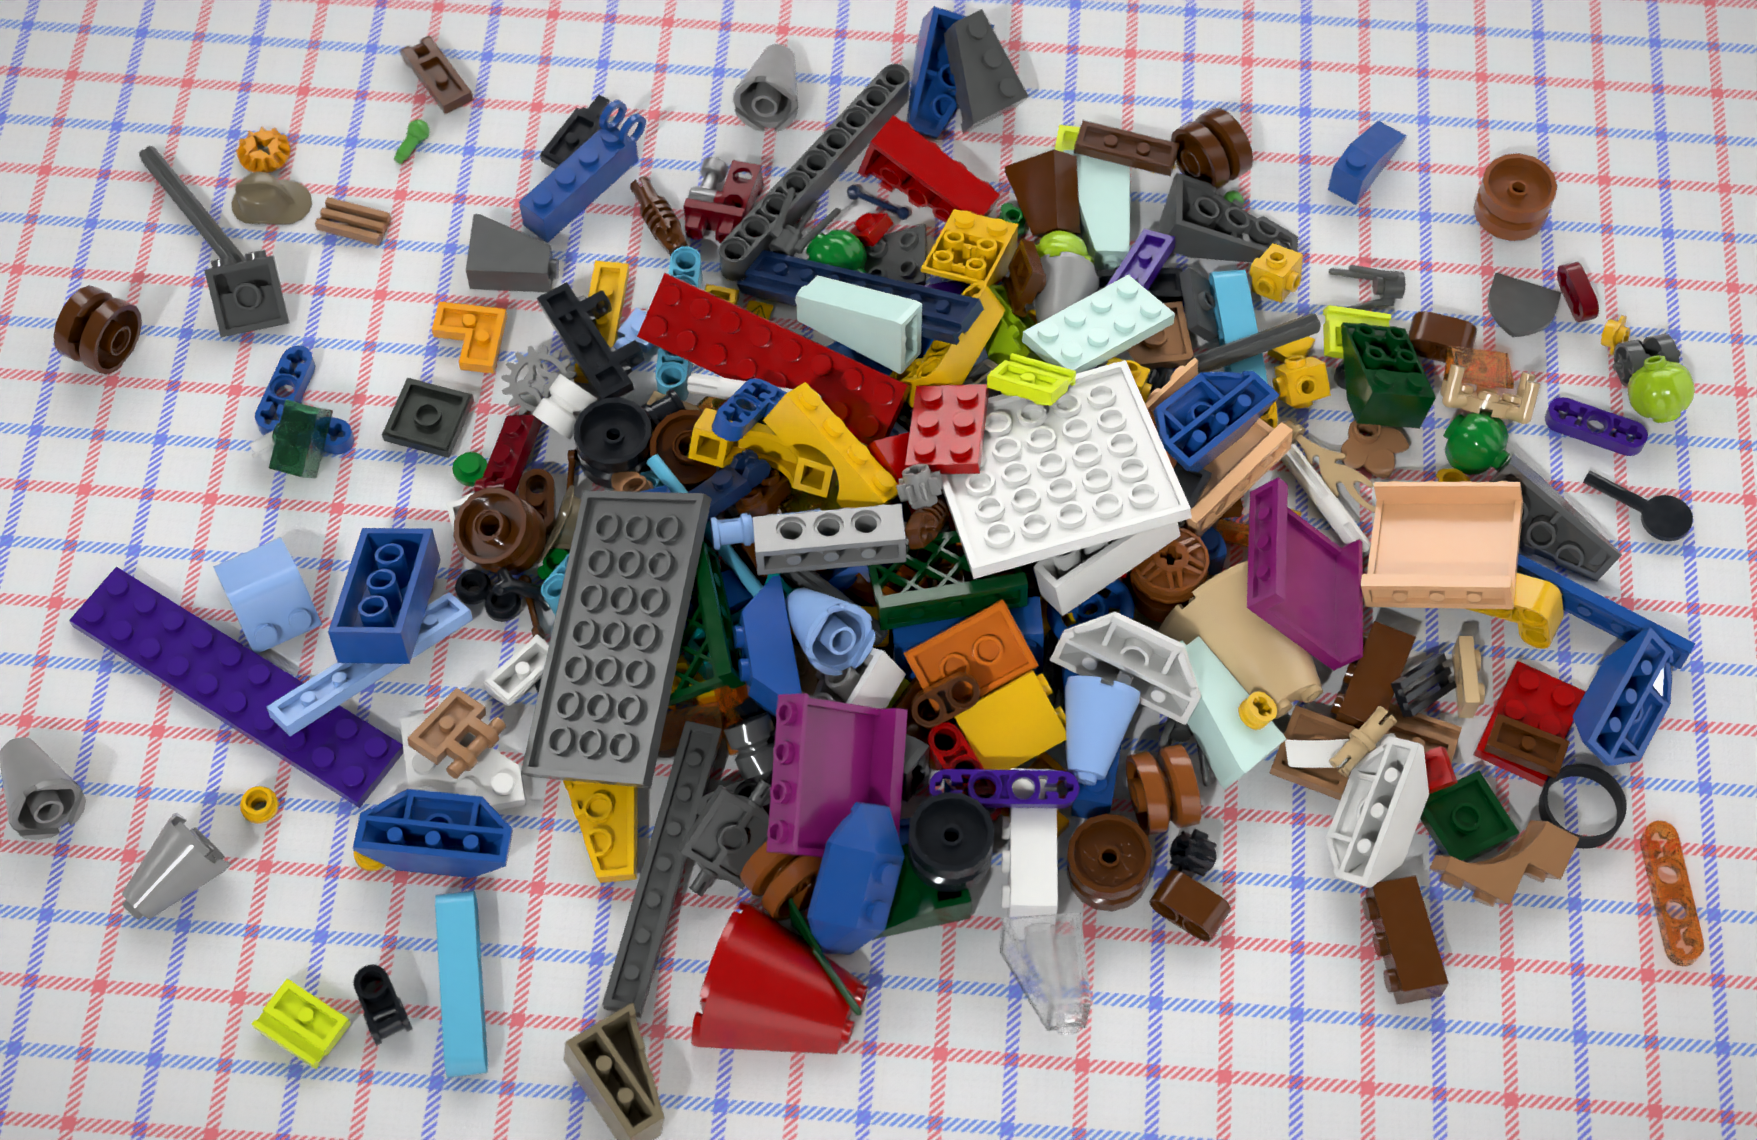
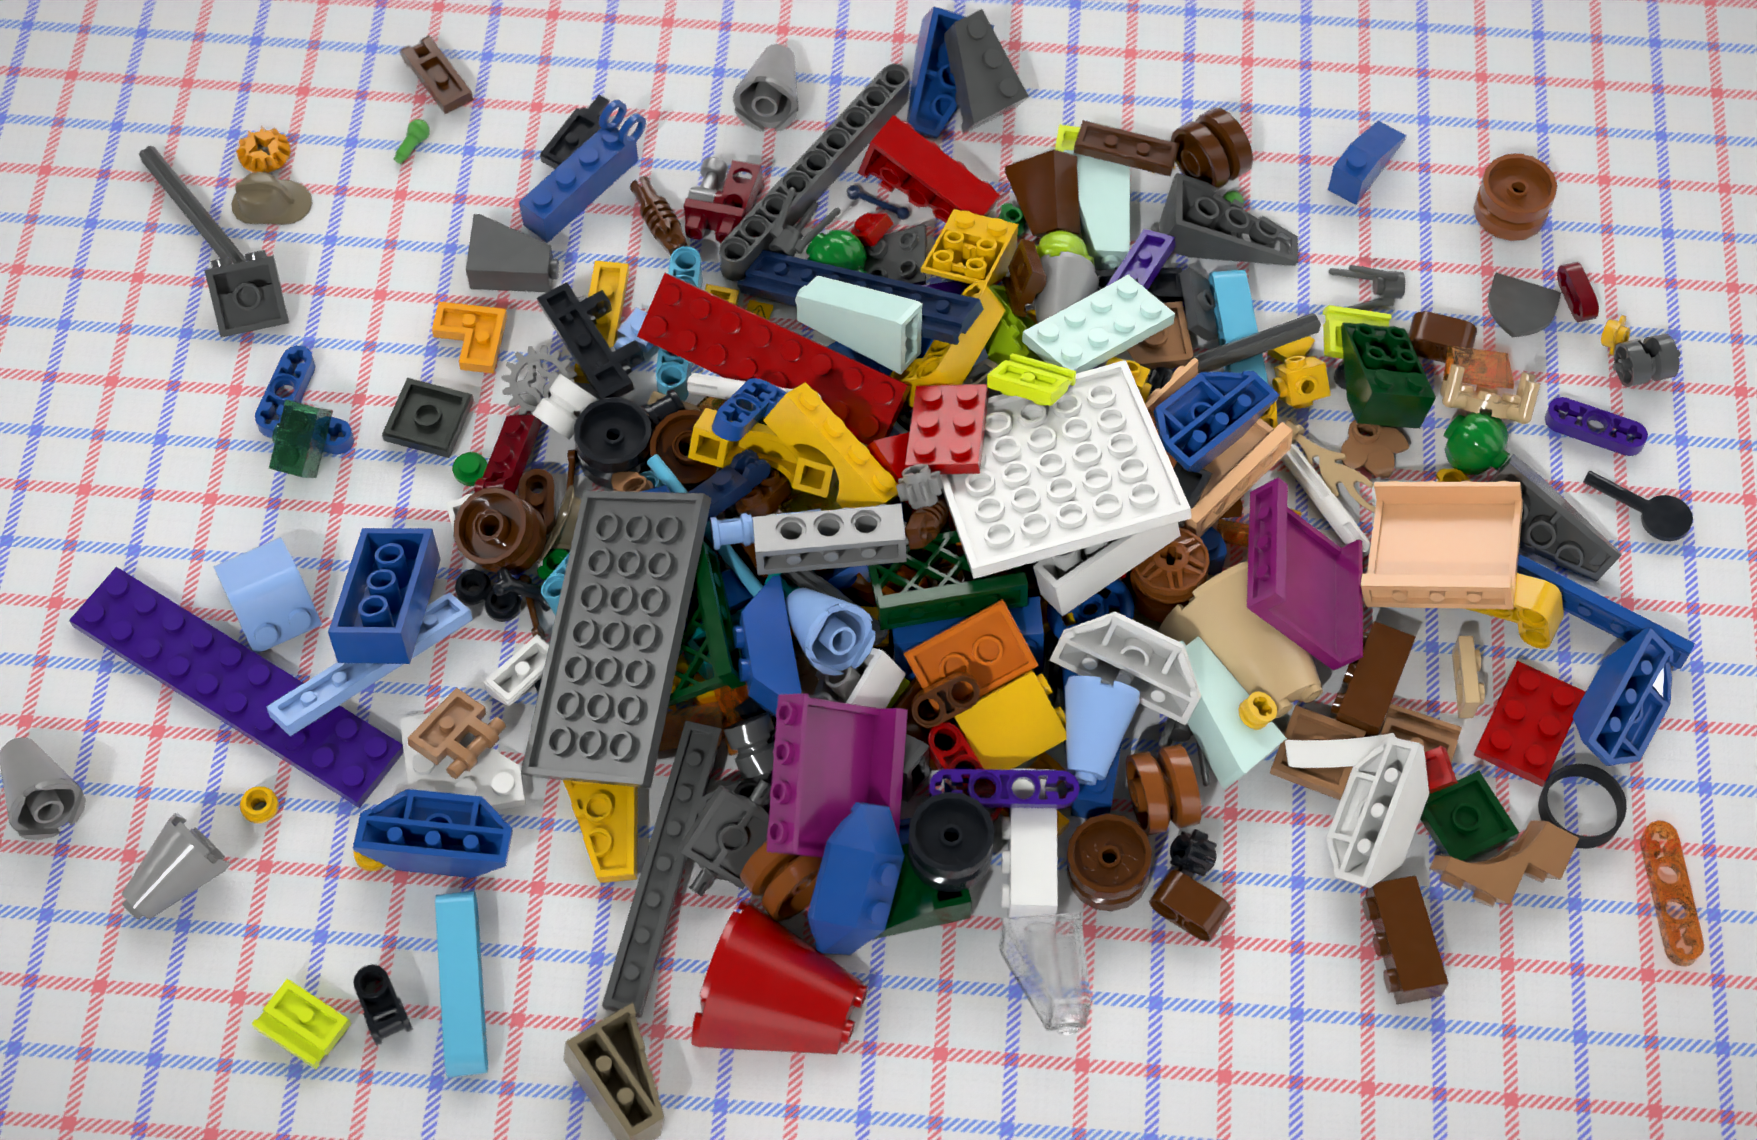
(97, 329): reddish brown wheel -> none
(263, 446): white plate -> none
(355, 216): medium nougat tile -> none
(801, 927): dark green piece -> none
(1276, 273): yellow brick -> none
(1362, 741): tan pin -> none
(1440, 676): black tile -> none
(1527, 746): reddish brown plate -> none
(1661, 389): lime plant -> none

